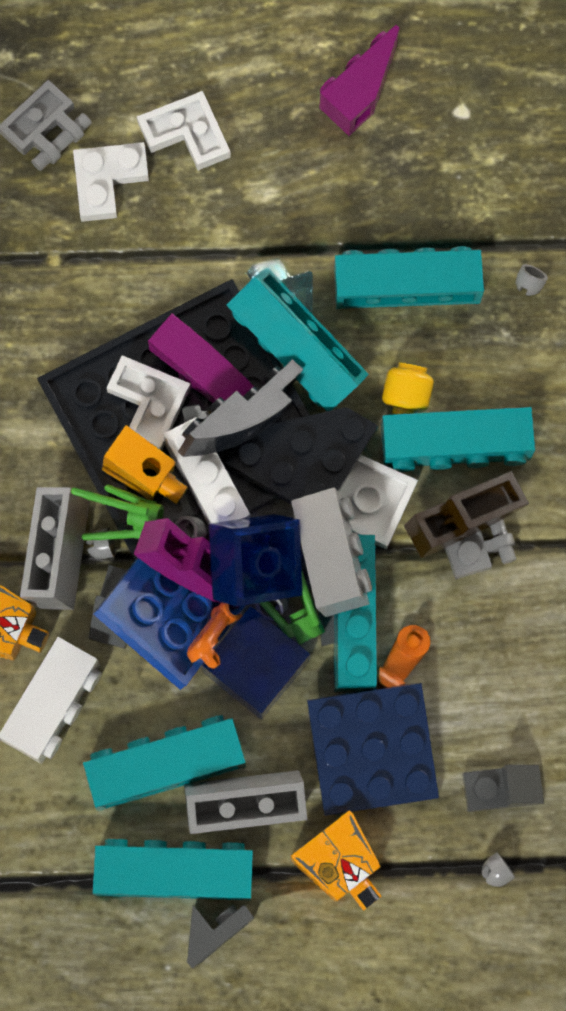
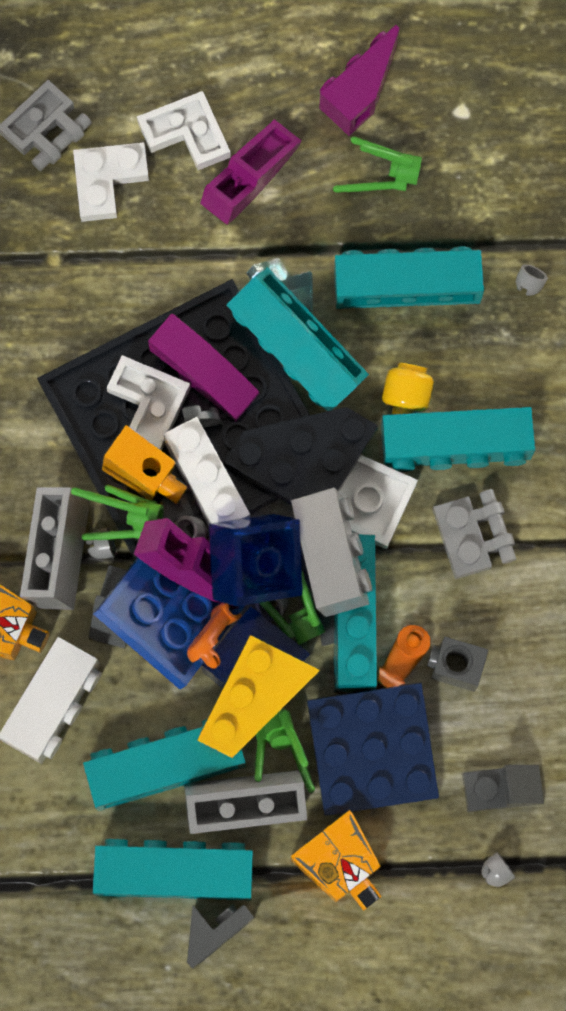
(241, 417): slope -> none
(249, 172): none -> magenta slope
(253, 694): none -> yellow wing
(280, 735): none -> bright green plant
(402, 167): none -> bright green plant
(465, 514): dark brown slope -> none
(472, 655): none -> dark grey brick

